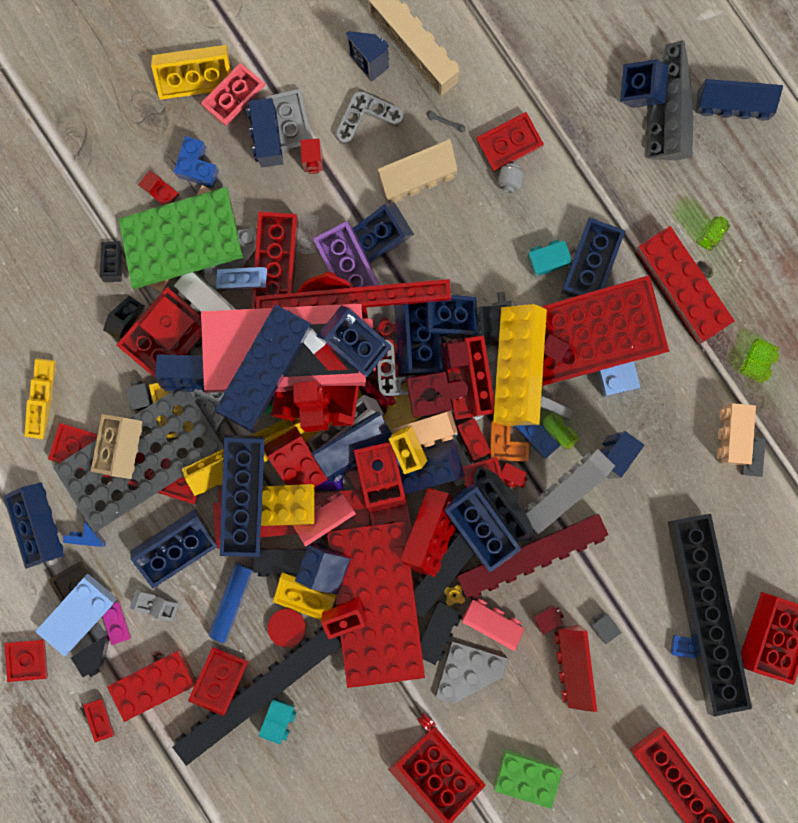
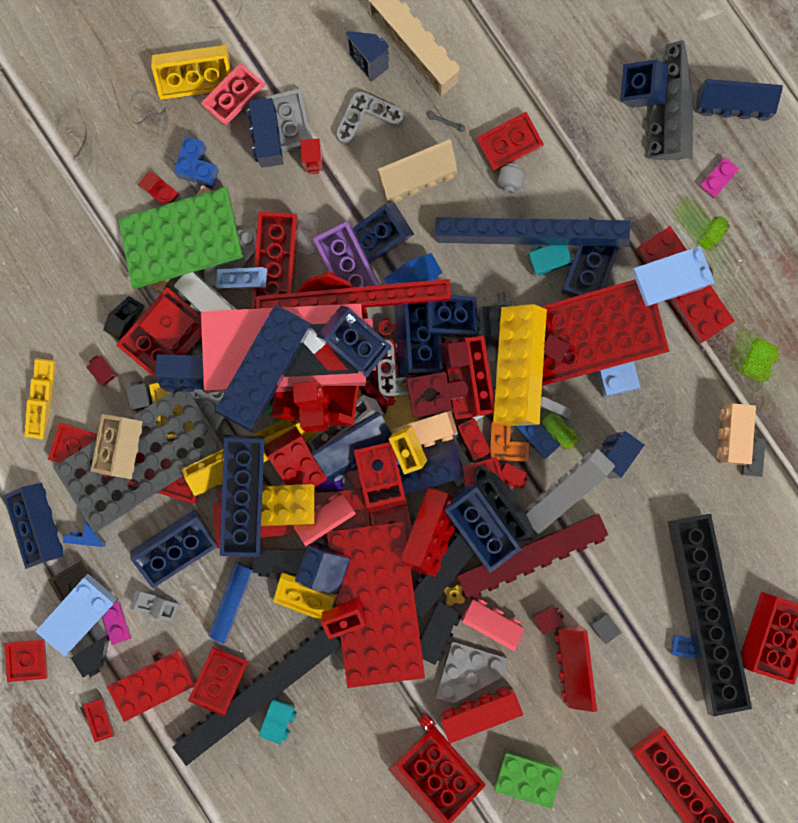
(102, 370): none -> dark red brick
(111, 274): black slope -> none
(286, 627): red tile -> none
(416, 270): none -> blue brick
(480, 714): none -> red brick
(533, 231): none -> dark blue brick
(673, 276): none -> light blue slope
(719, 177): none -> dark pink plate

